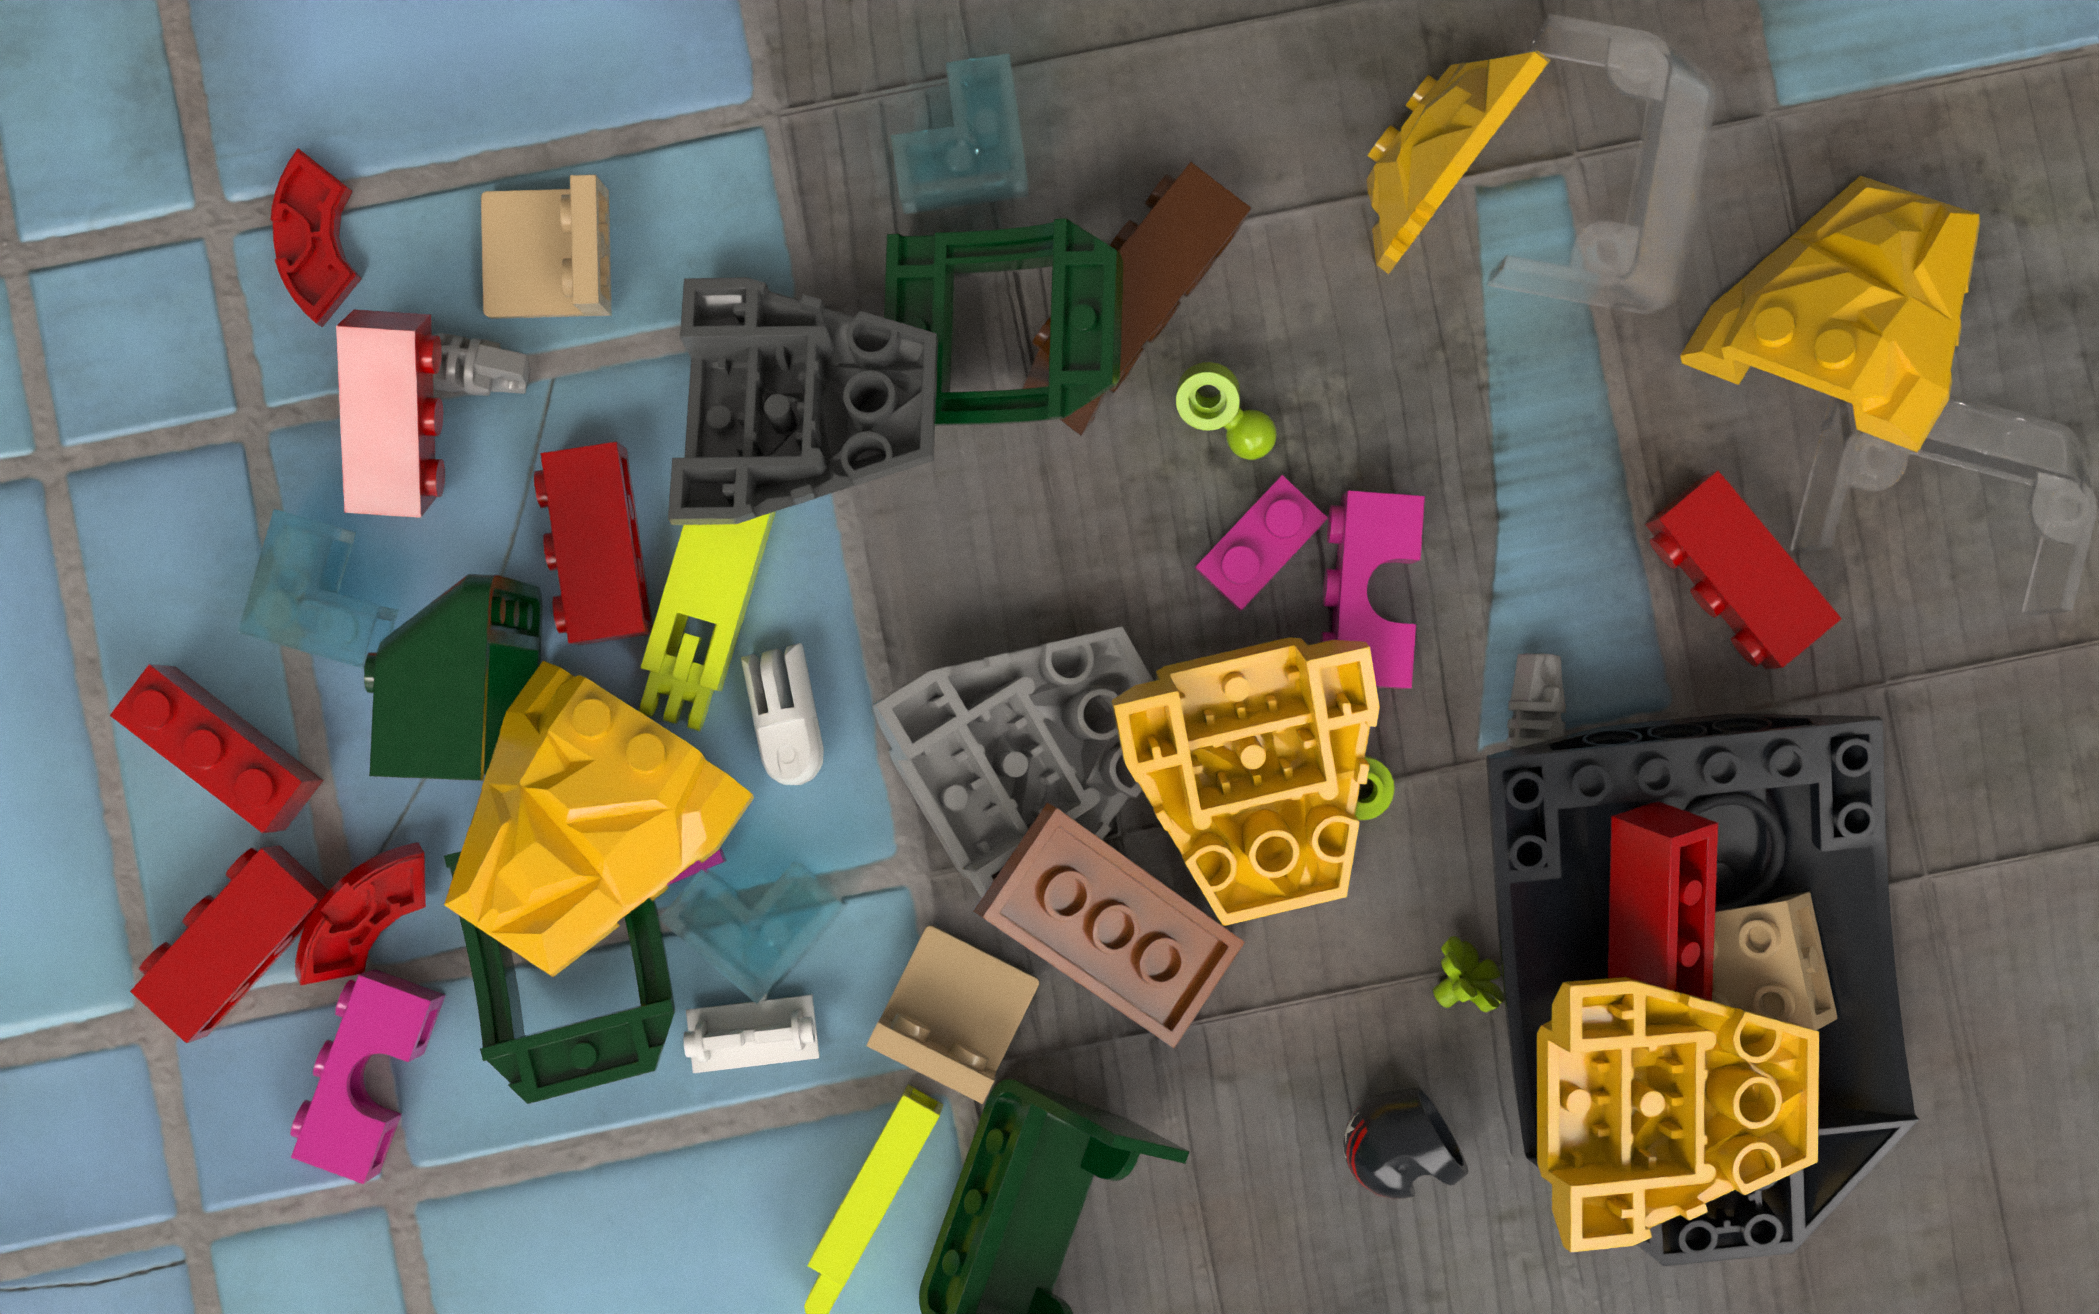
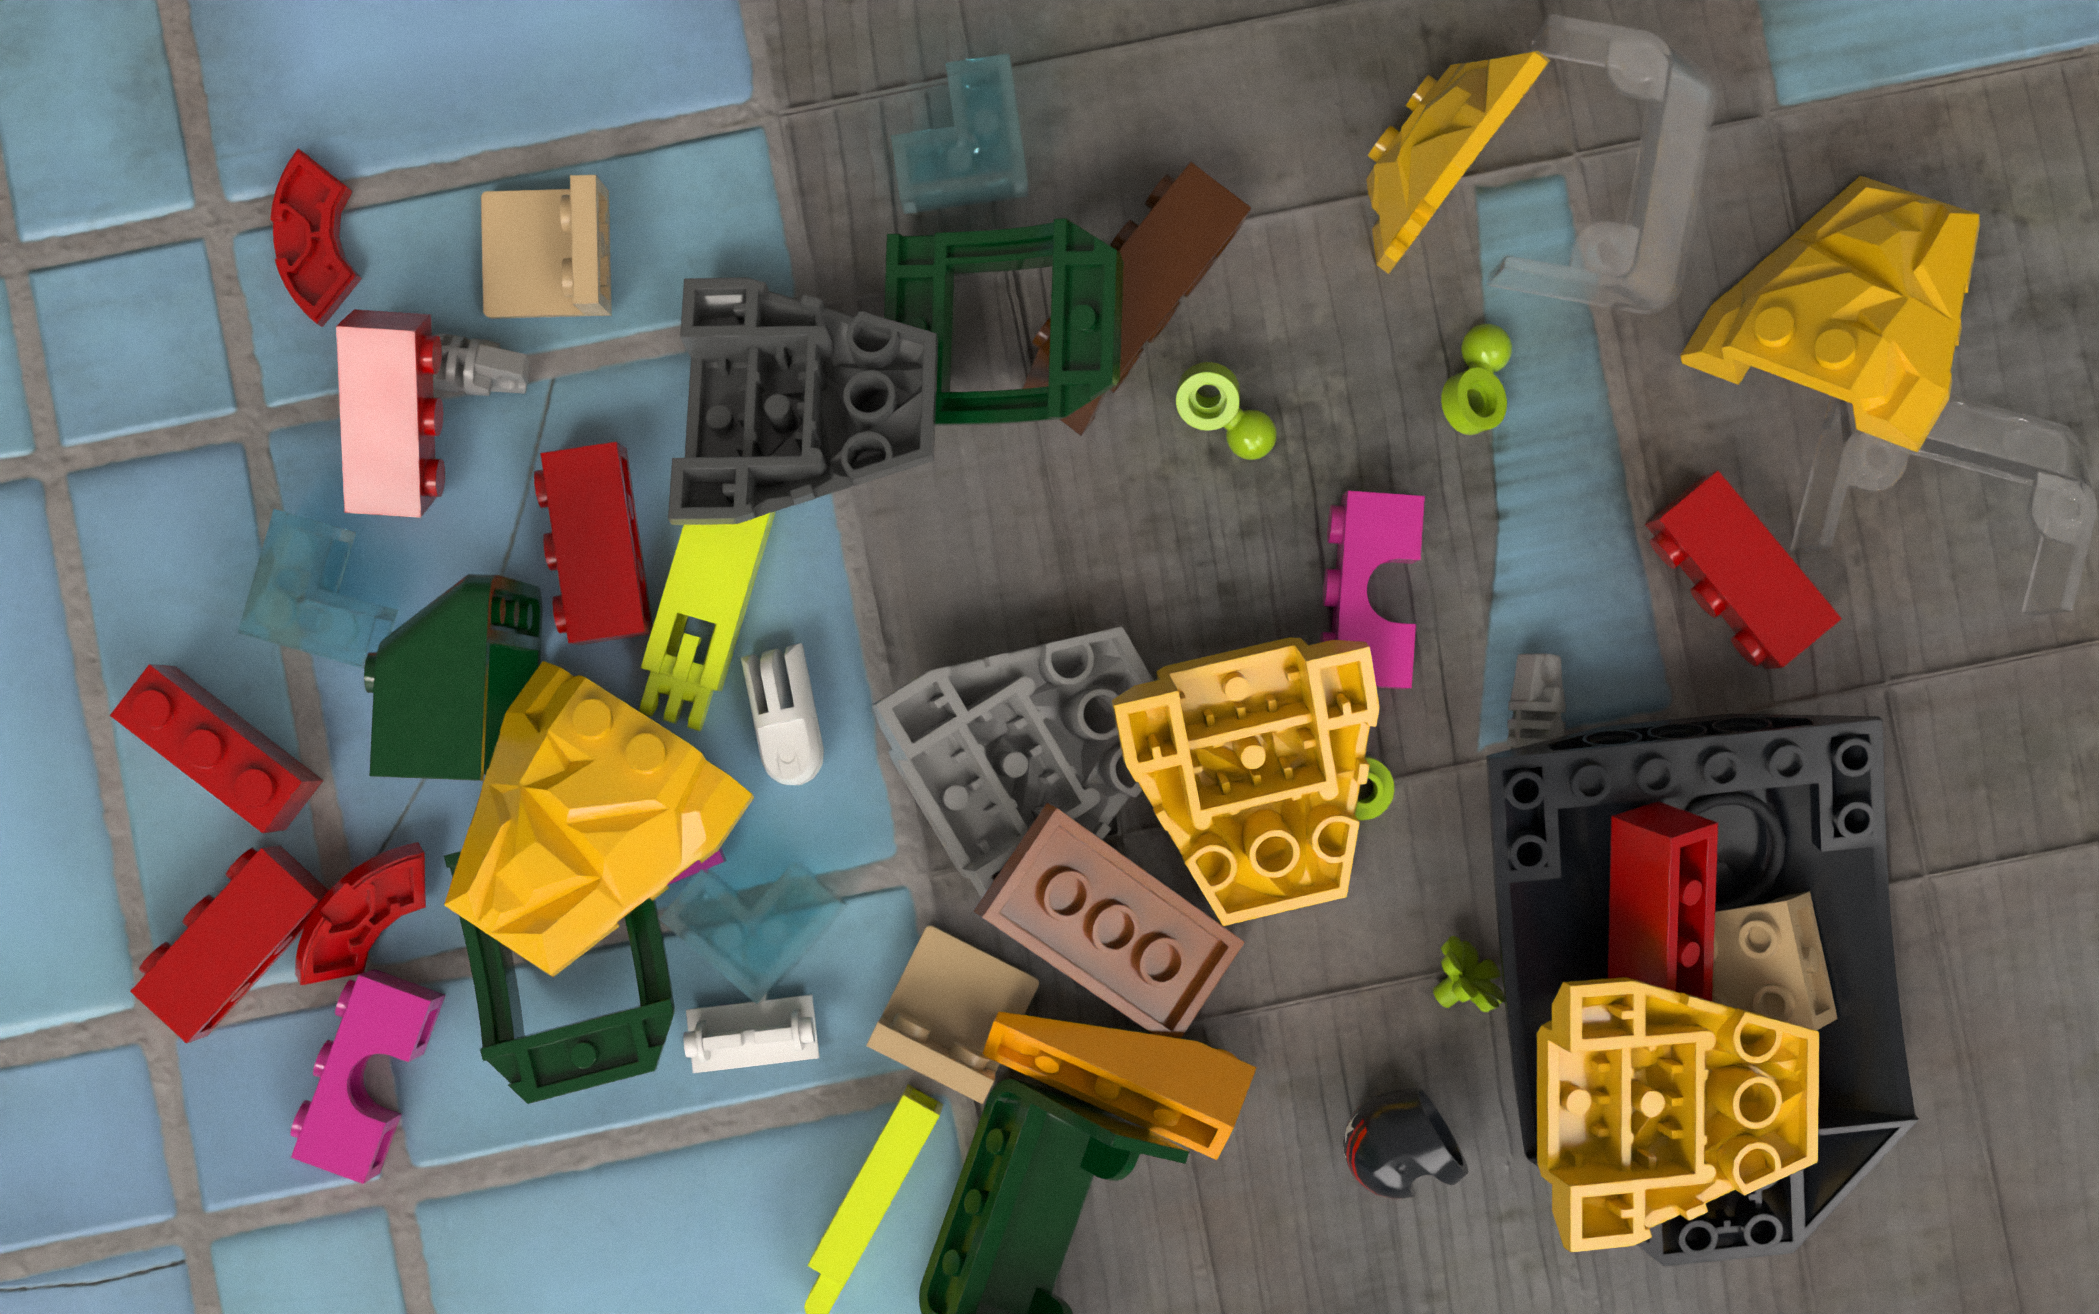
(1142, 1077): none -> light orange slope
(1261, 543): dark pink plate -> none
(1476, 397): none -> lime plate

